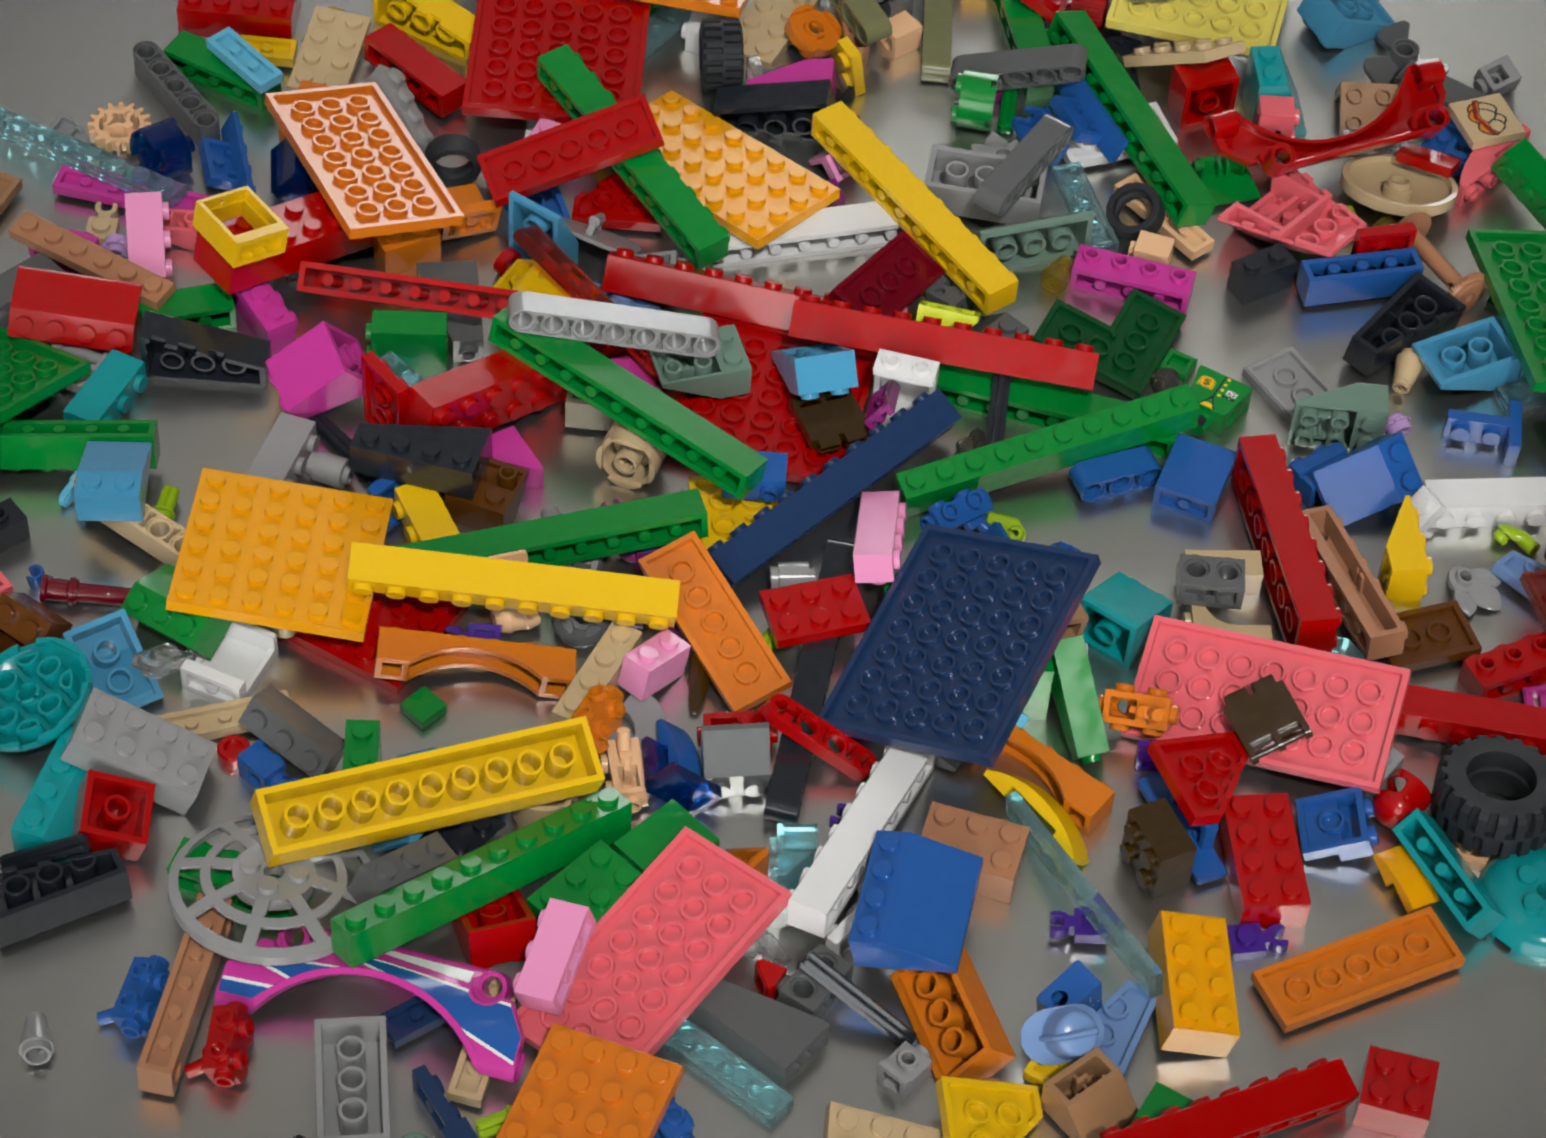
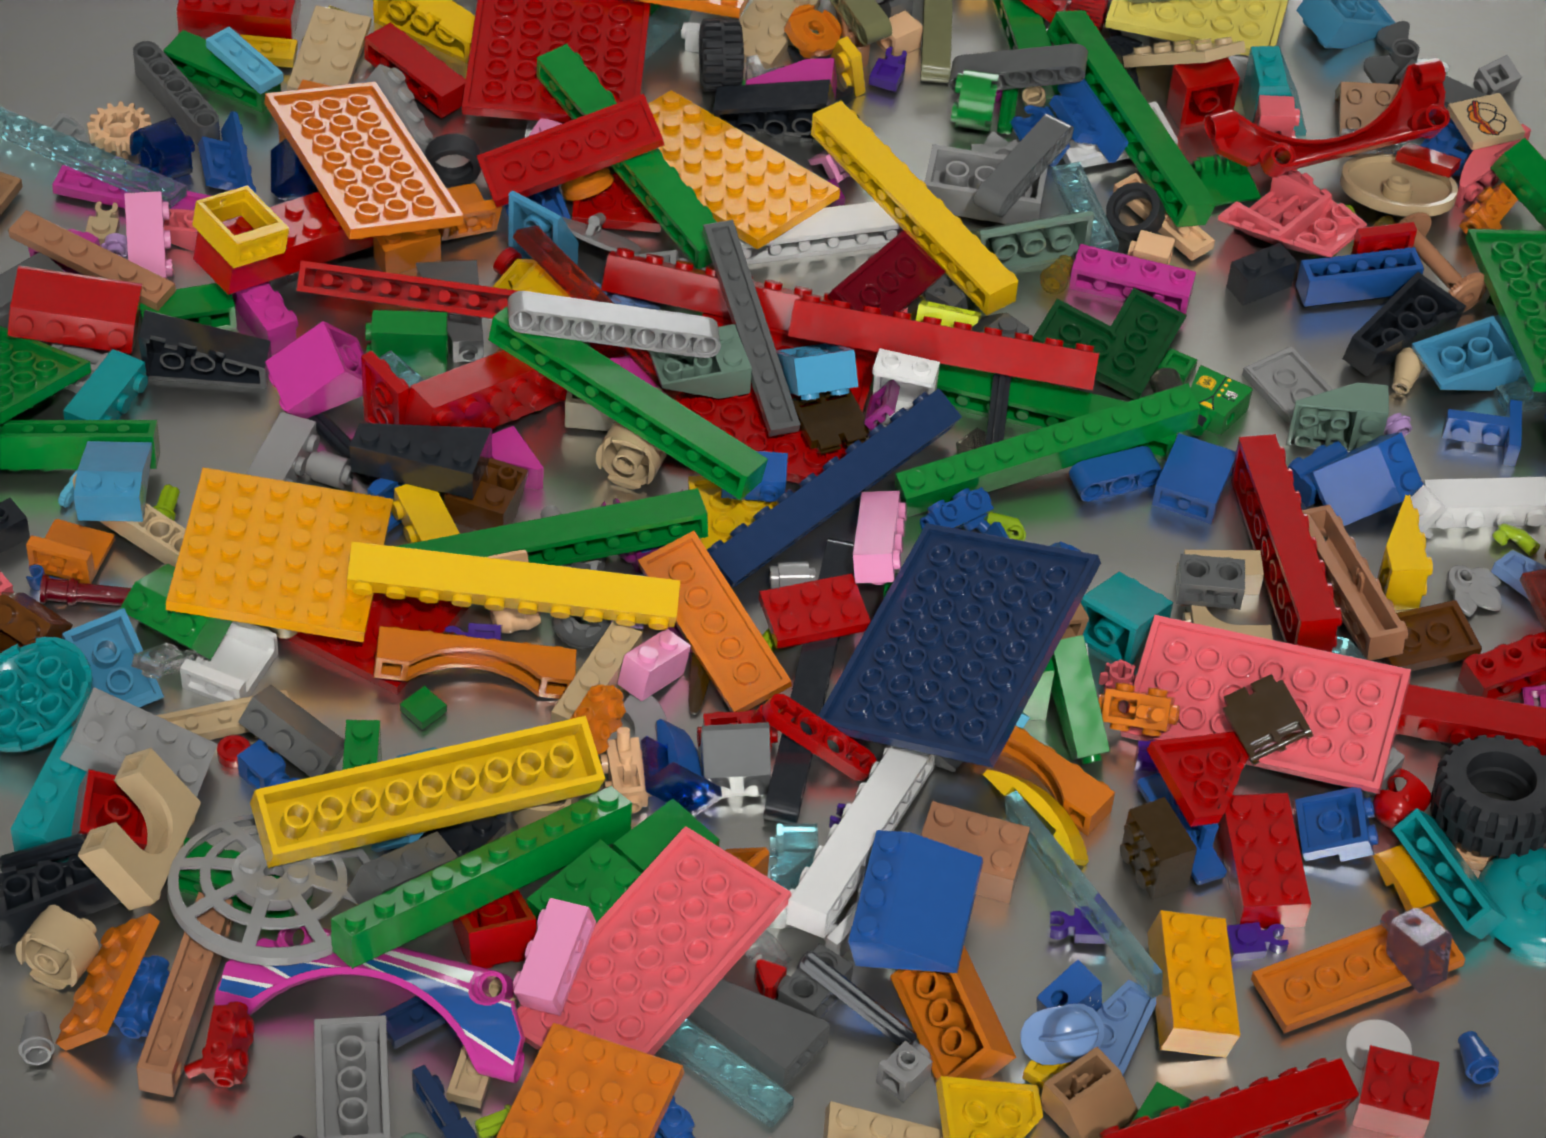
(58, 947): none -> tan brick
(70, 550): none -> orange bracket
(107, 982): none -> orange plate
(168, 811): none -> tan arch
(587, 185): none -> orange piece
(752, 327): none -> dark grey plate
(888, 71): none -> dark purple plate
(1034, 96): none -> tan hinge
(1118, 671): none -> coral gear
(1375, 1033): none -> white sticker
(1417, 947): none -> torso
(1477, 1058): none -> blue cone
(1490, 209): none -> orange brick

